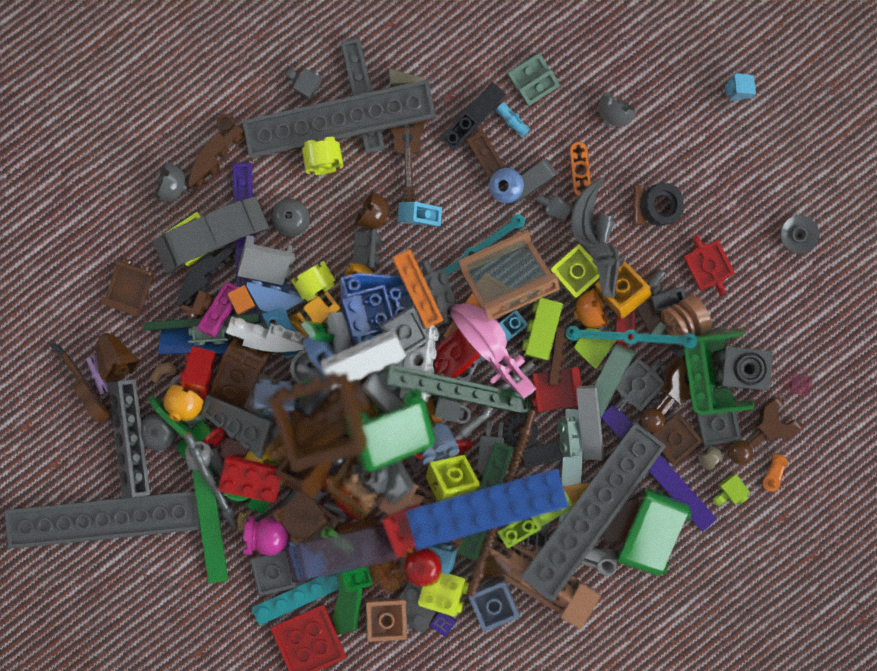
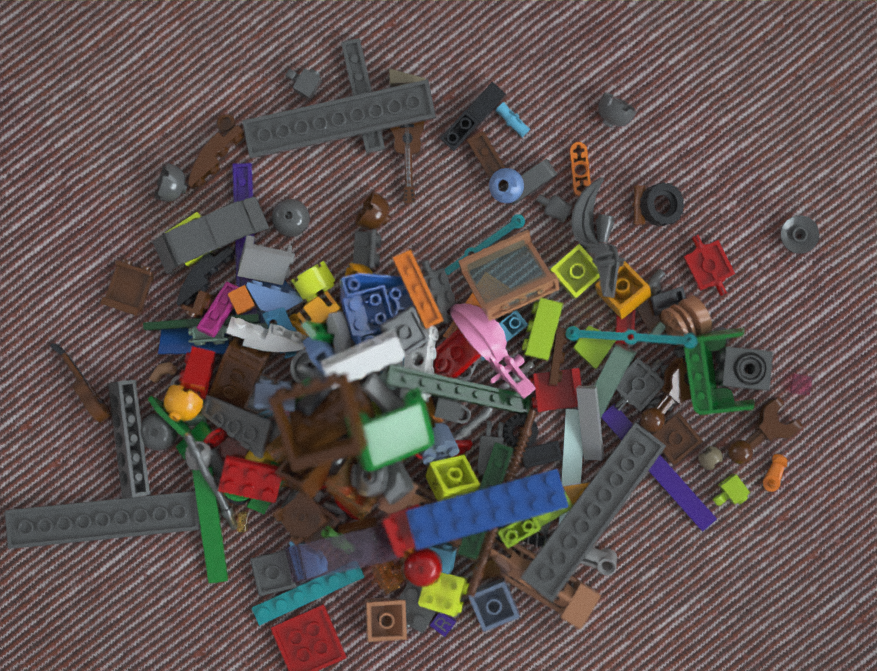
(96, 376): lavender pin -> none
(114, 358): reddish brown cone -> none
(265, 536): dark pink tile -> none
(322, 156): neon yellow brick -> none
(349, 599): green piece -> none
(354, 486): medium nougat piece -> none
(415, 465): reddish brown plate -> none
(419, 214): medium azure slope -> none
(533, 79): sand green slope -> none
(566, 428): sand green hinge -> none
(590, 310): orange cylinder -> none
(621, 523): reddish brown tile -> none
(653, 532): windscreen -> none
(718, 428): dark grey tile -> none
(740, 87): medium azure slope -> none

